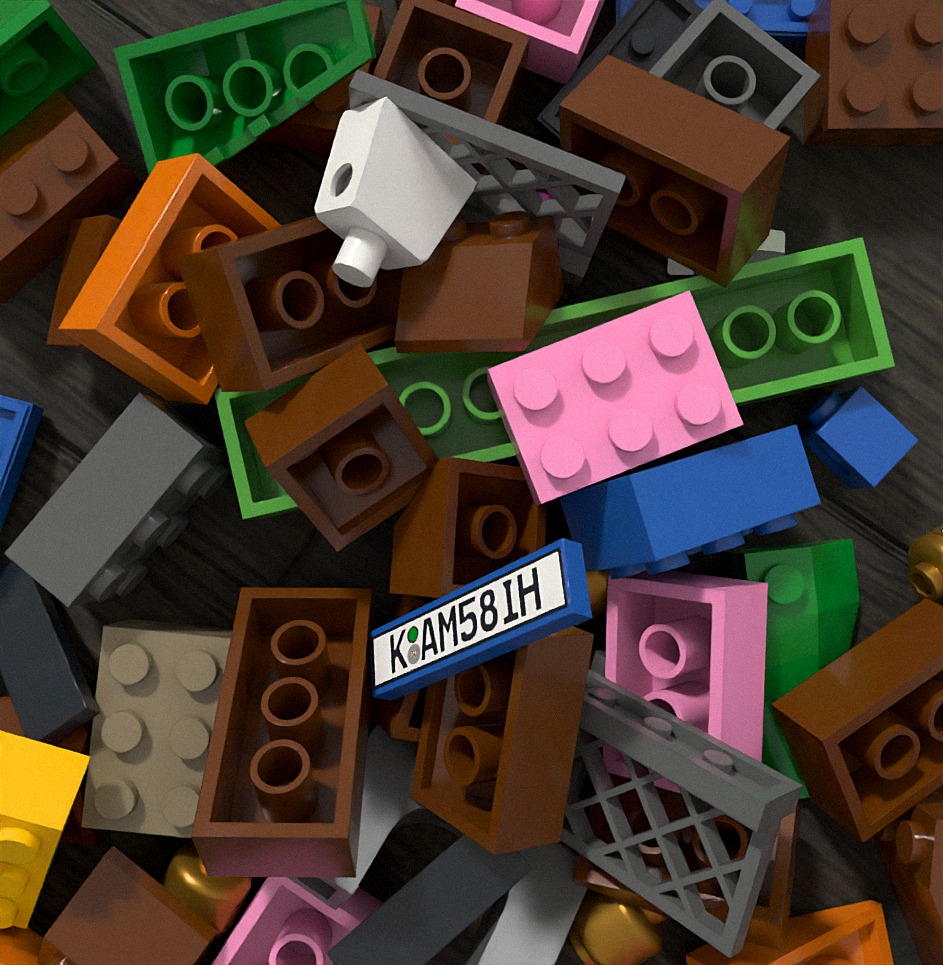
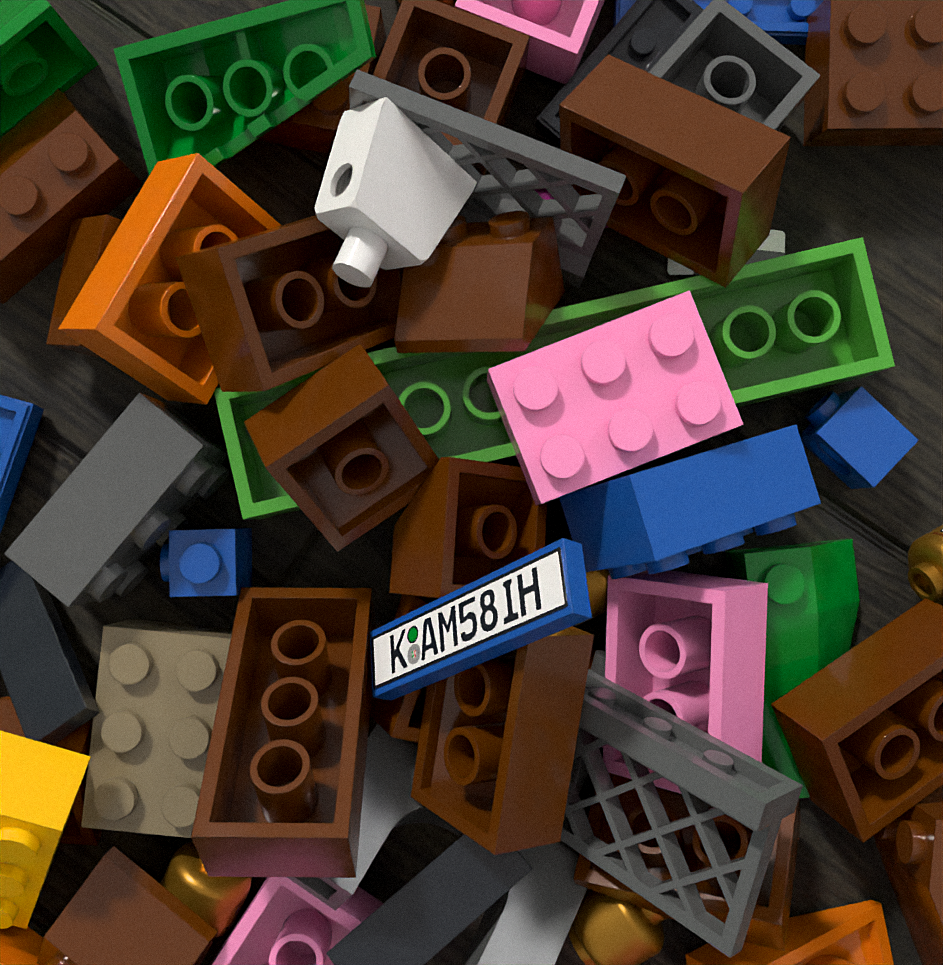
(207, 562): none -> blue brick

